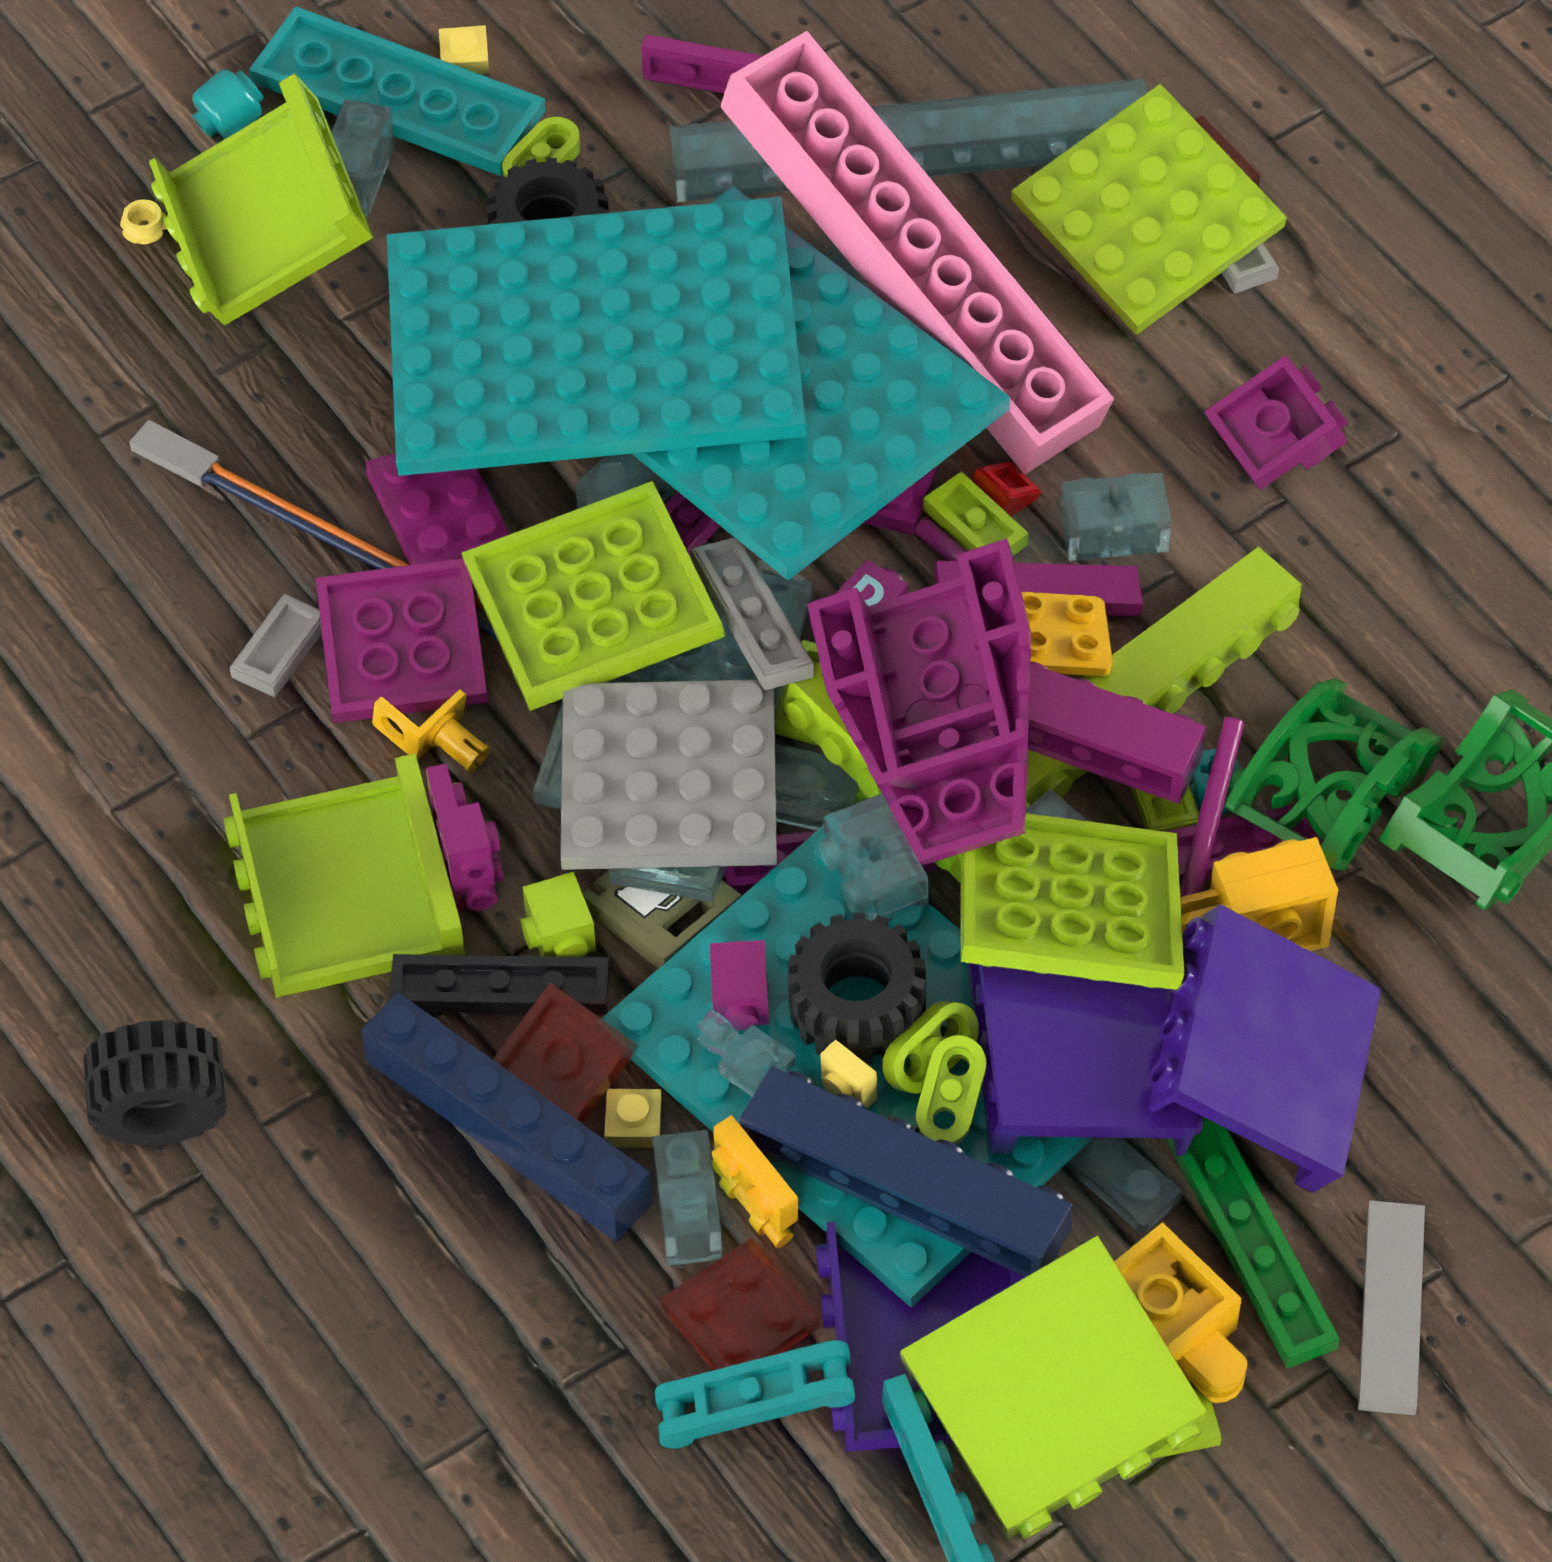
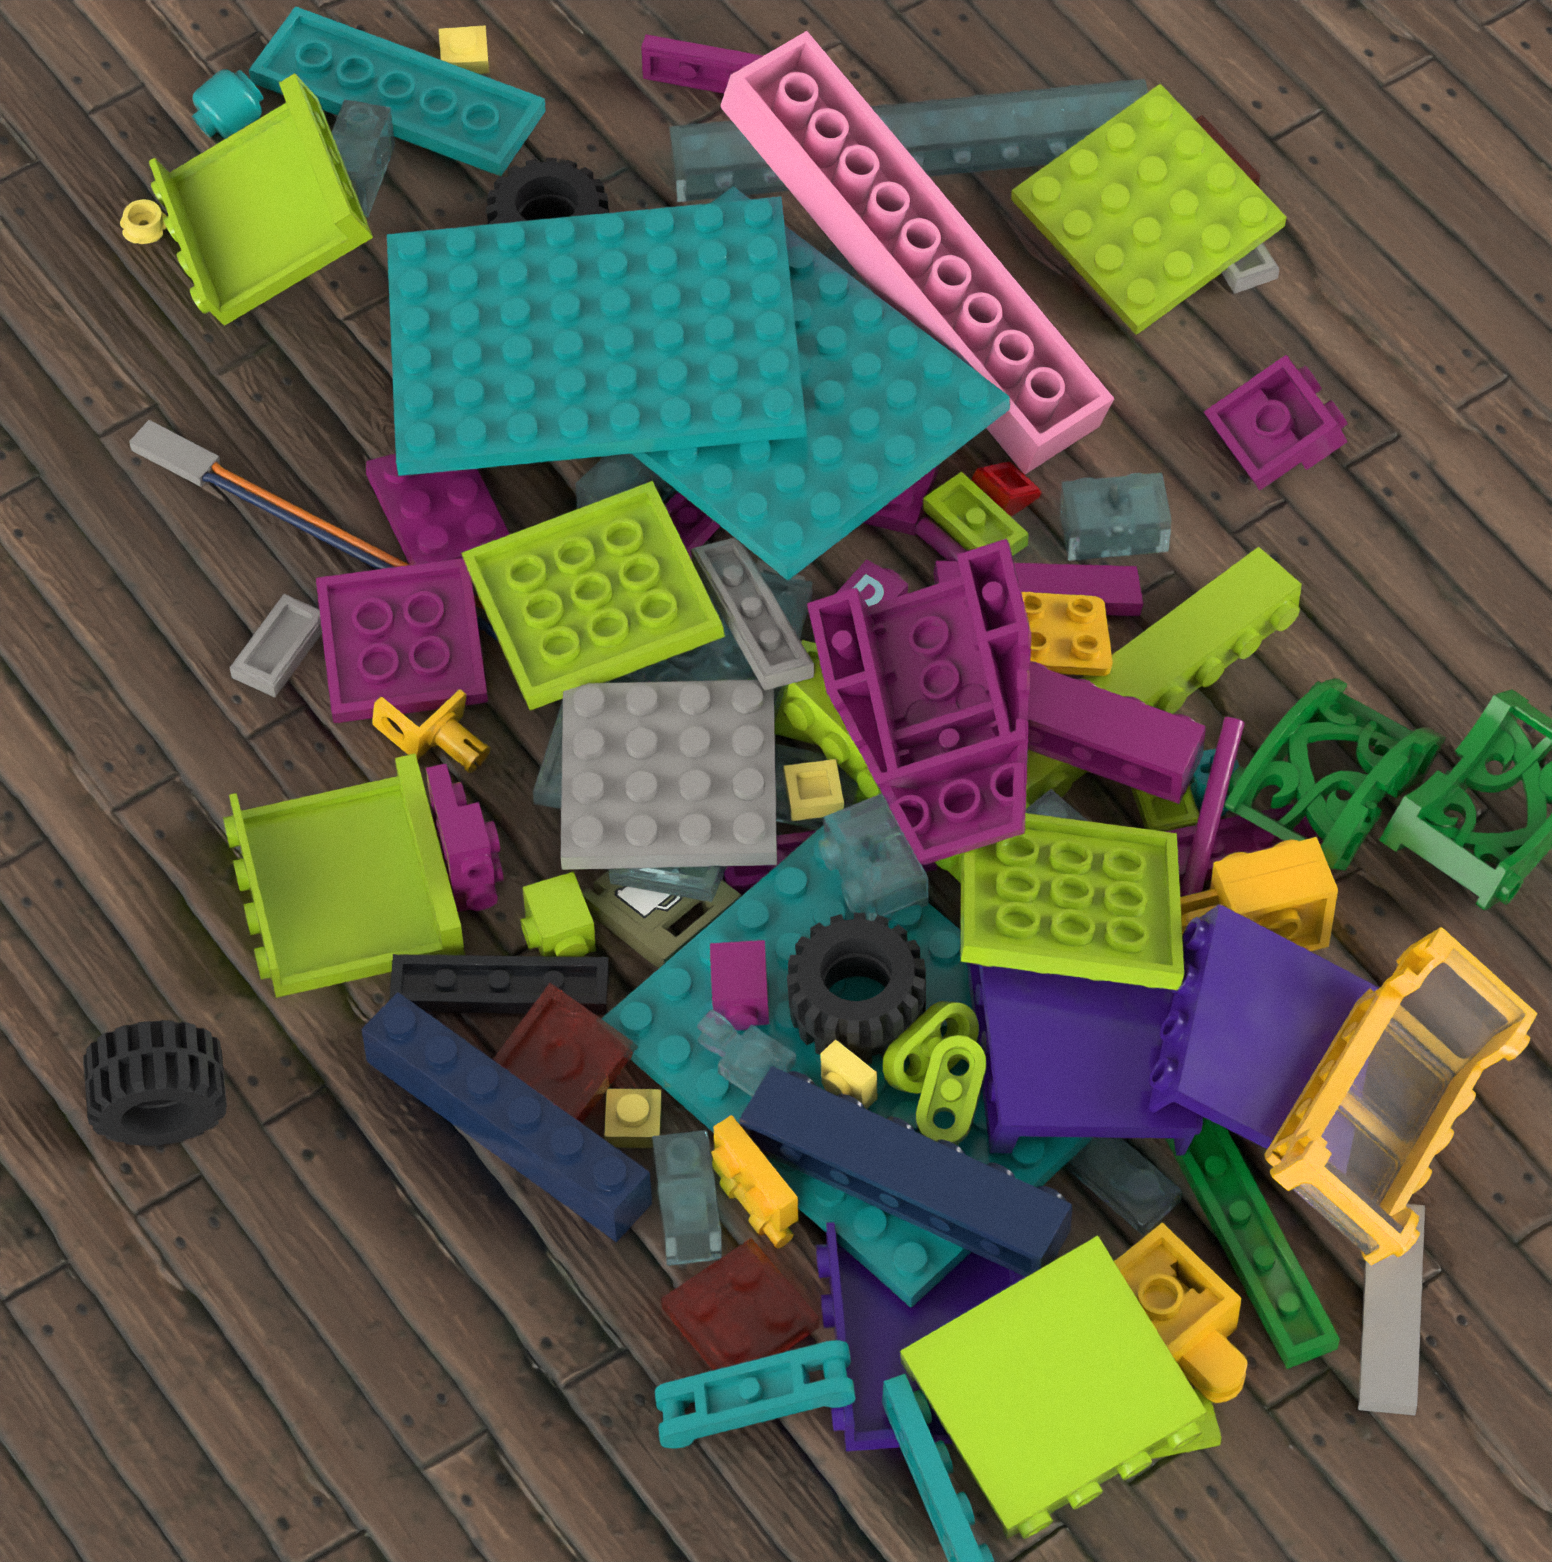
(540, 142): lime plate -> none
(813, 789): none -> light yellow plate
(1393, 1091): none -> windscreen

